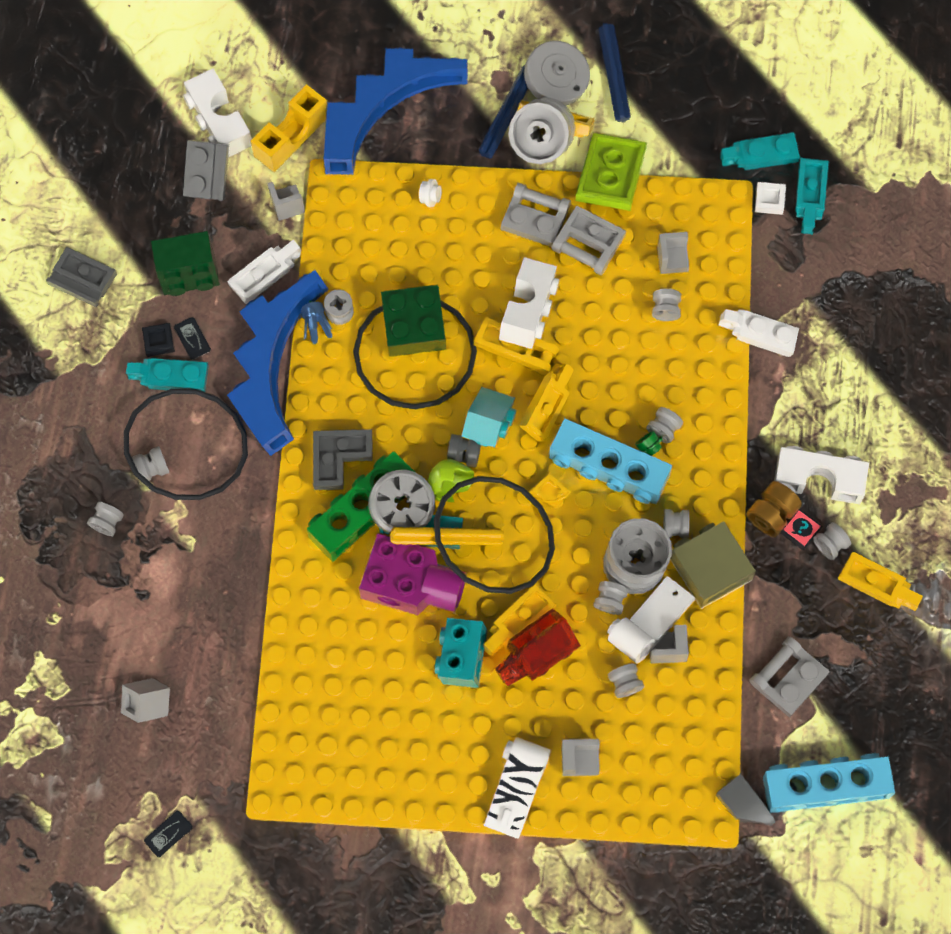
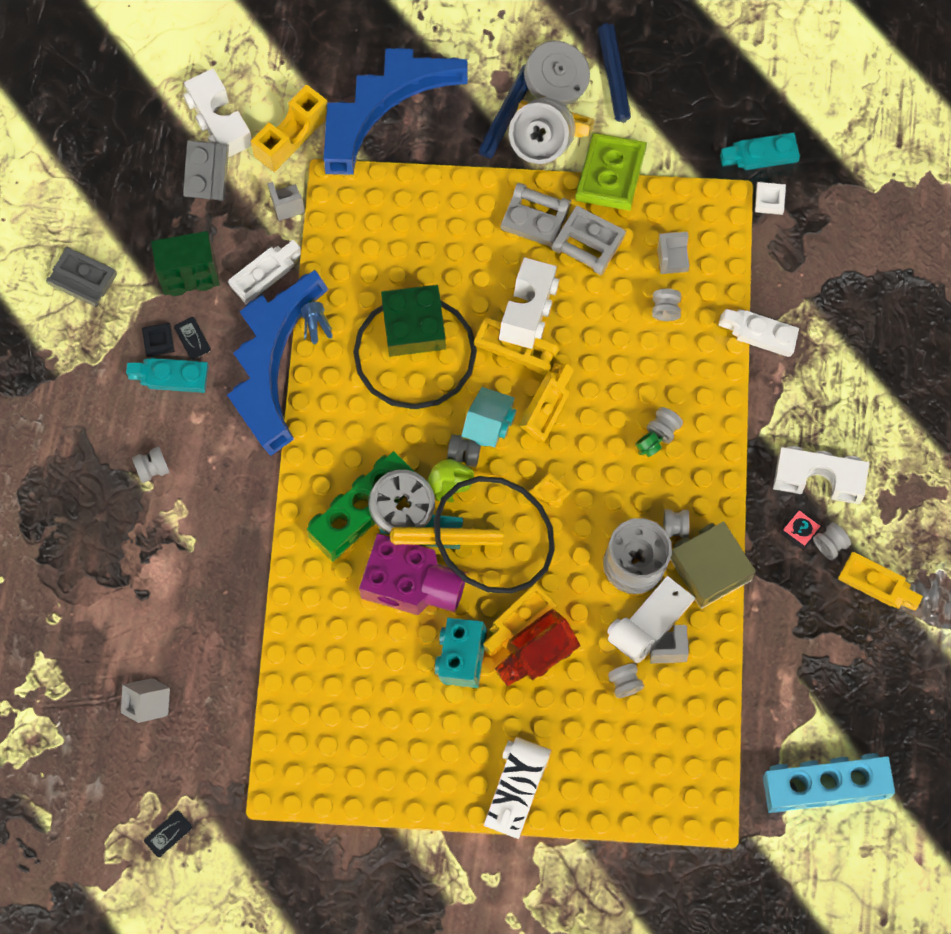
(105, 519): light grey wheel -> none
(179, 496): black piece -> none
(334, 449): dark grey plate -> none
(340, 314): light grey wheel -> none
(430, 192): white plate -> none
(580, 757): light grey panel -> none
(601, 448): medium azure brick -> none
(610, 597): light grey wheel -> none
(744, 802): dark grey slope -> none
(771, 512): pearl gold wheel -> none
(796, 684): light grey plate -> none
(811, 192): teal hinge -> none

